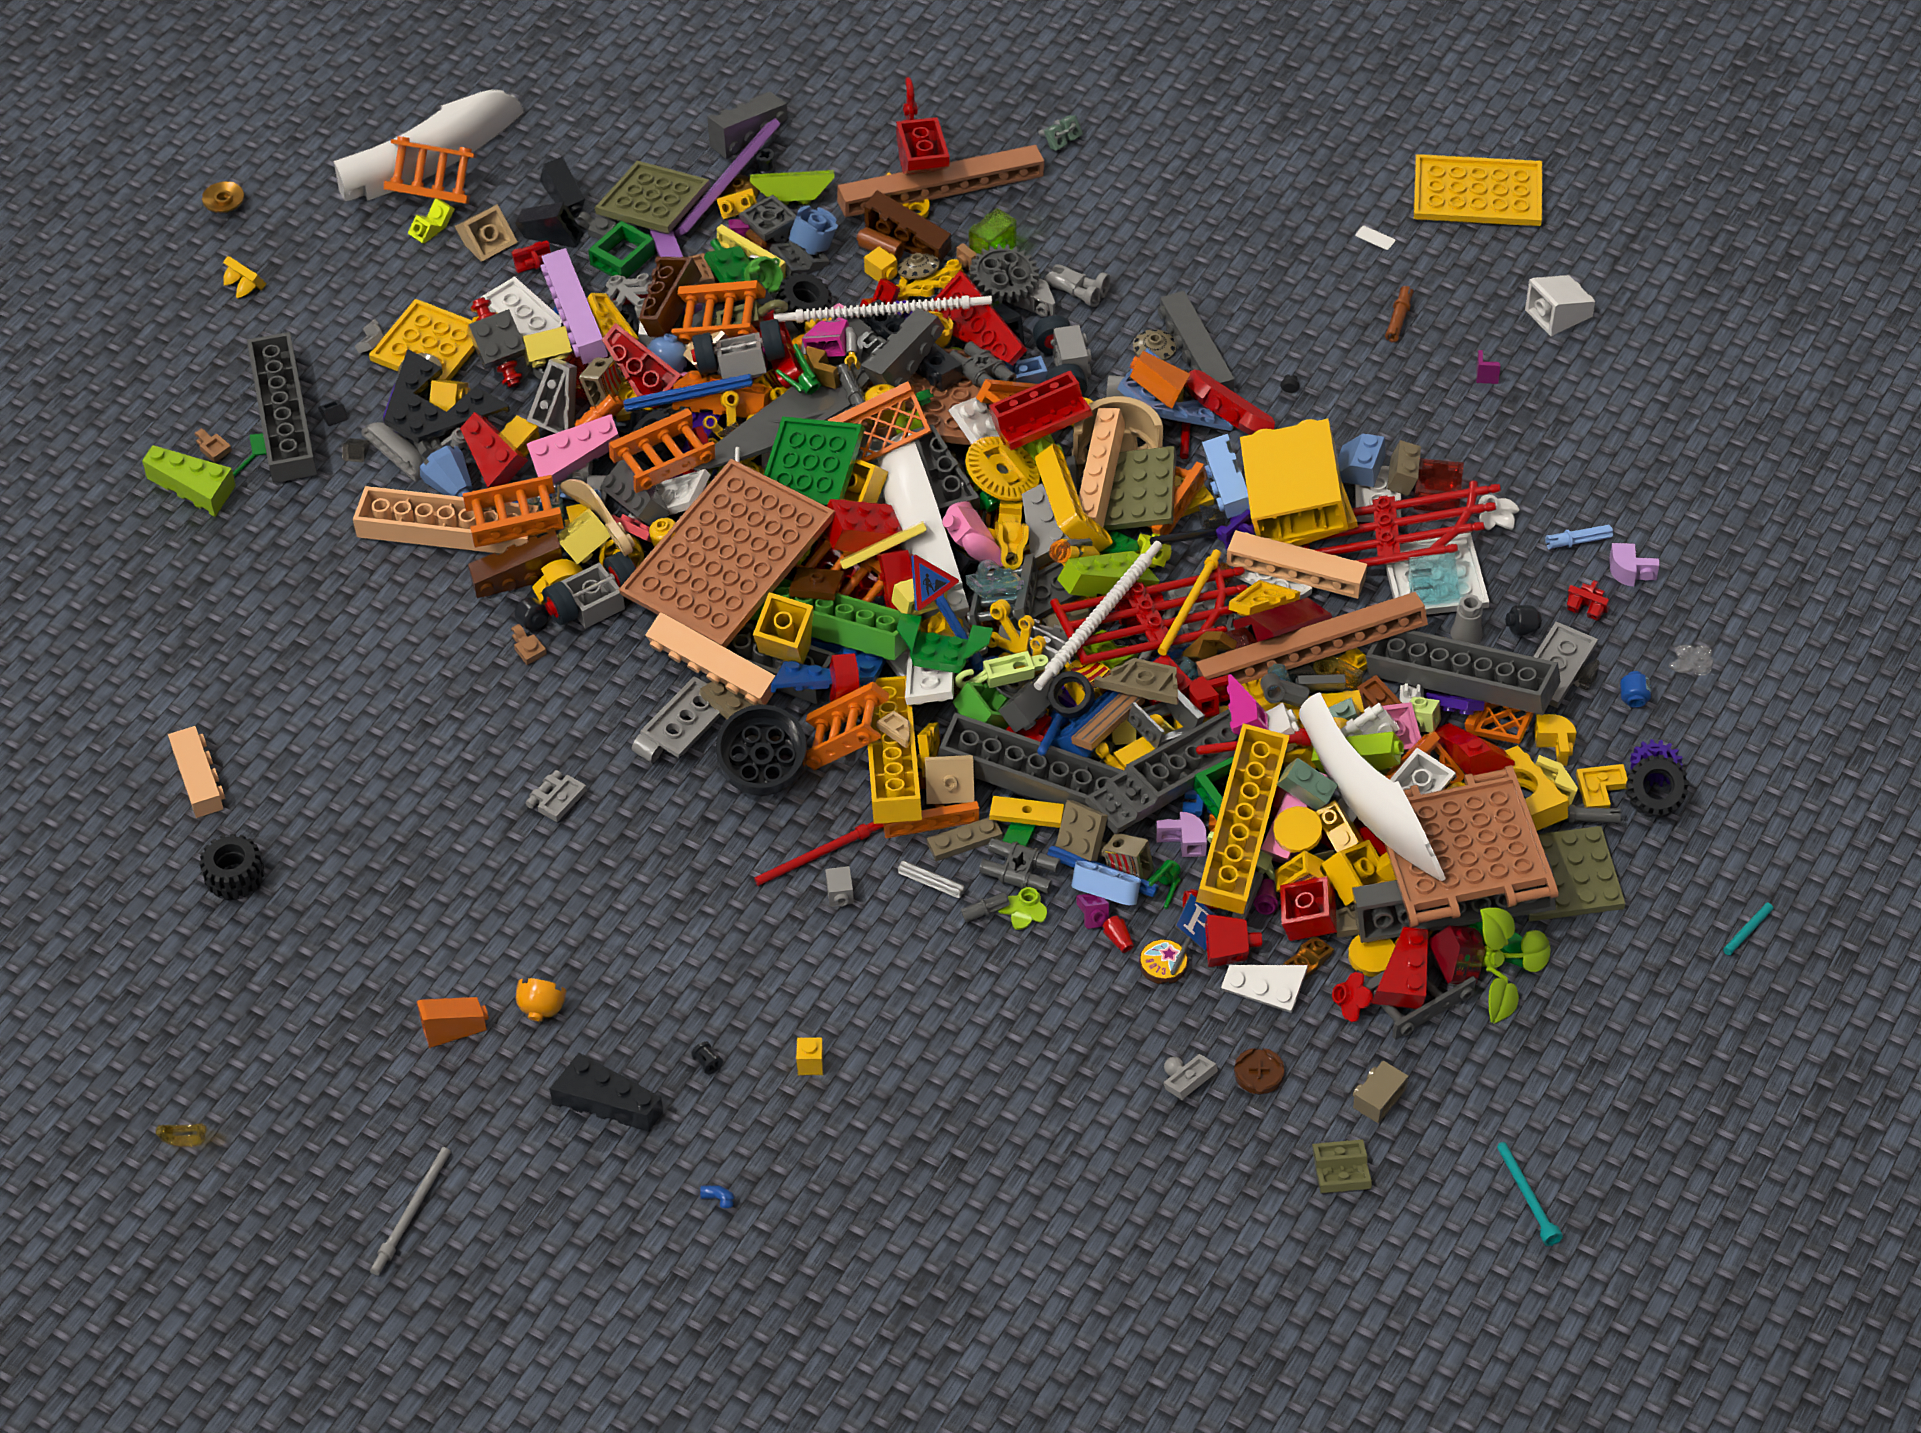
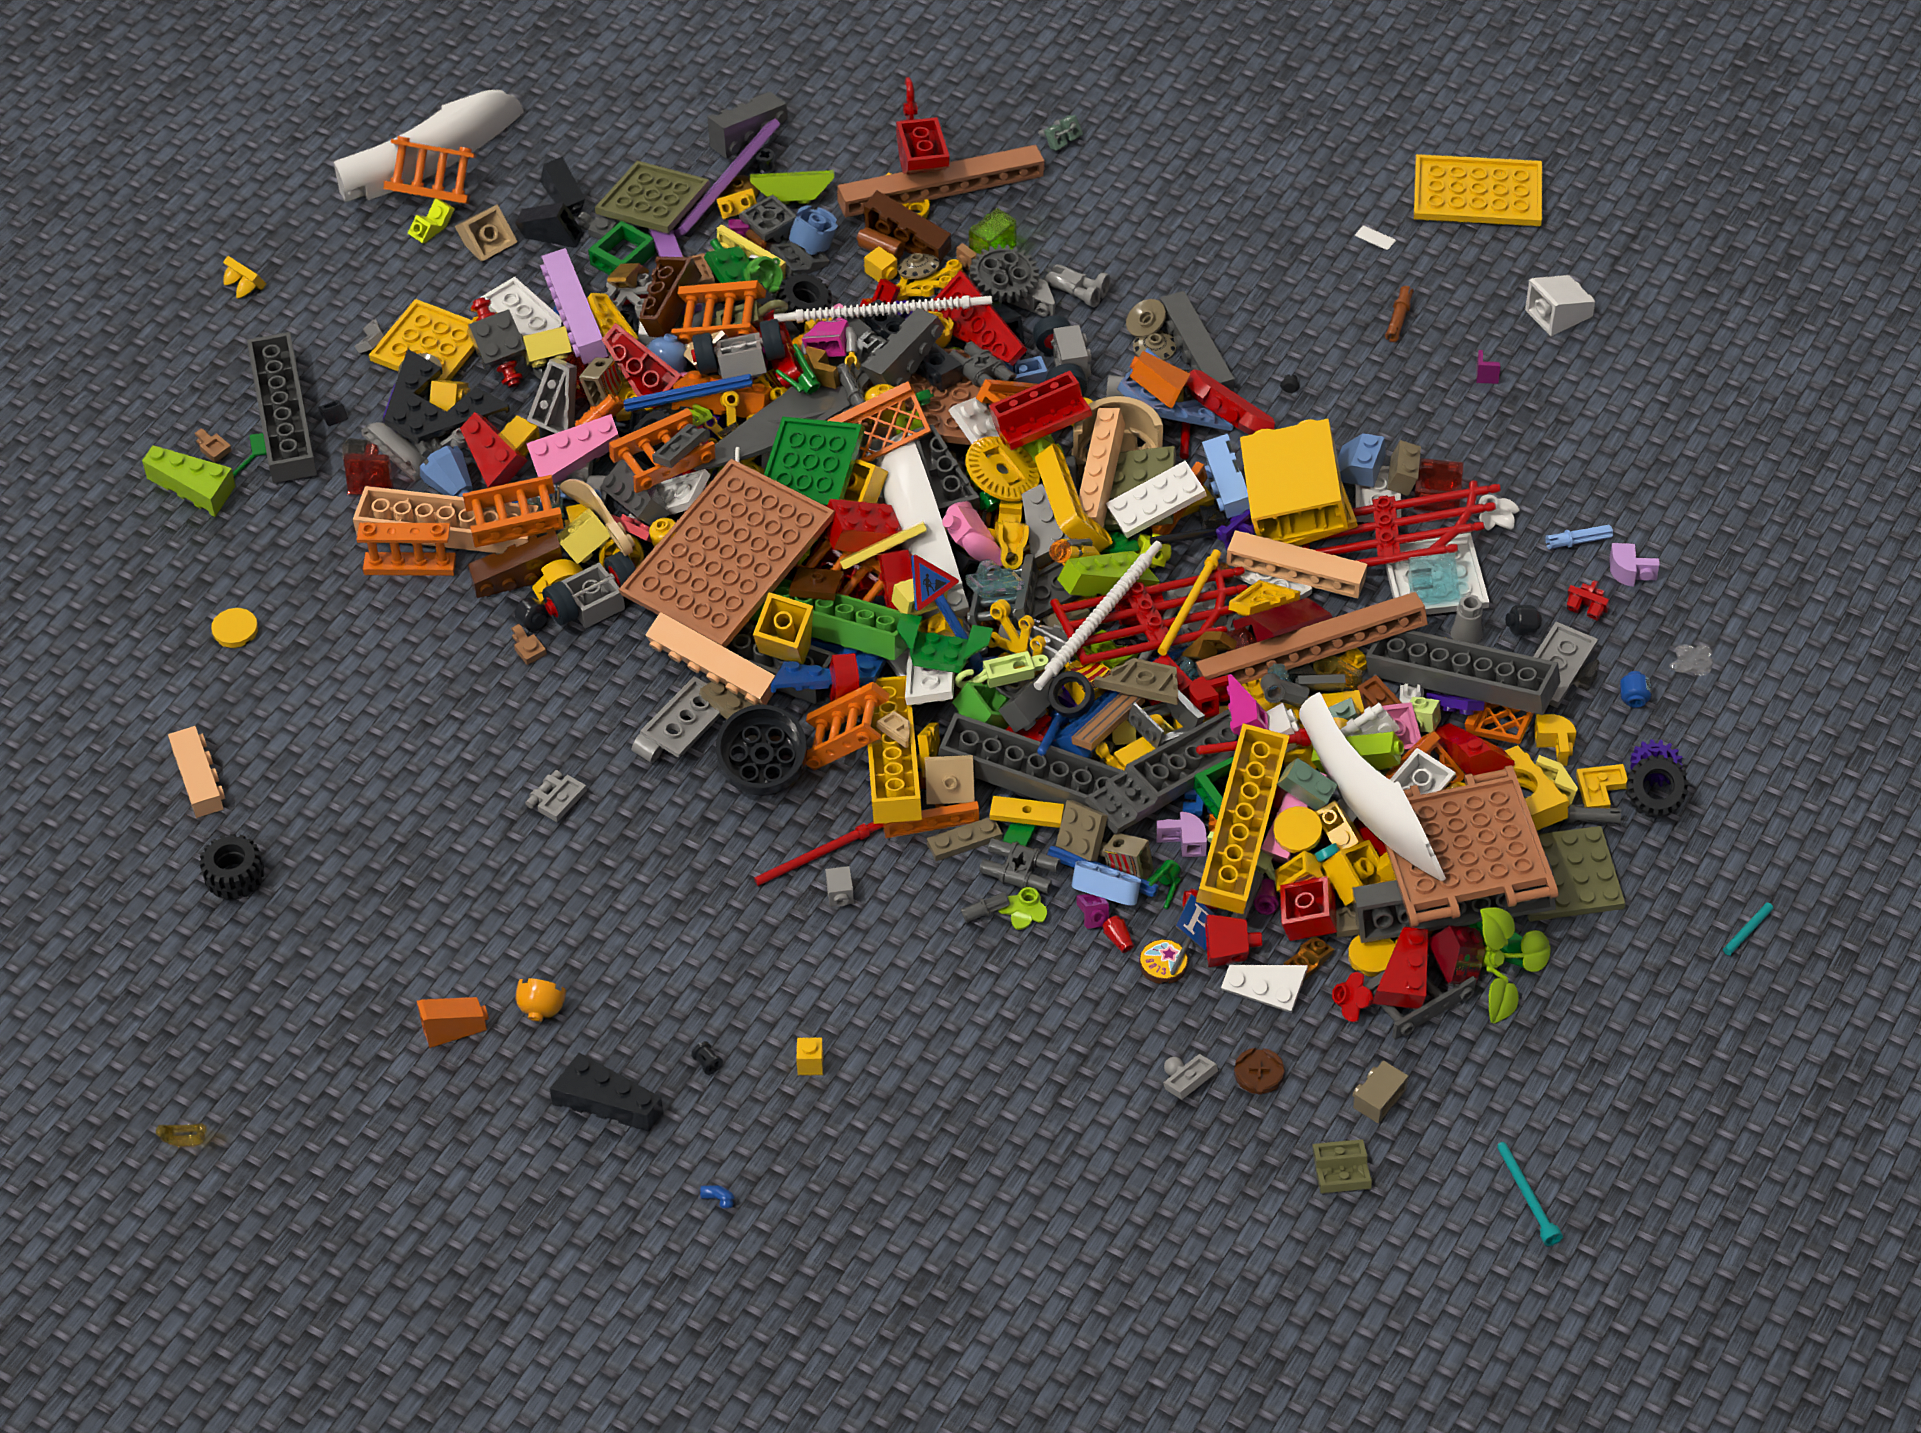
(223, 197): pearl gold dish -> none
(234, 627): none -> yellow tile
(367, 470): none -> clear red plate
(388, 1249): light grey bar -> none
(406, 563): none -> orange fence
(530, 256): red hips -> none
(626, 275): none -> pearl gold slope
(680, 445): none -> dark grey plate
(700, 414): none -> lime tile
(931, 879): light grey axle -> none
(1146, 318): none -> dark tan dish
(1156, 499): none -> white plate
(1327, 852): none -> teal tile

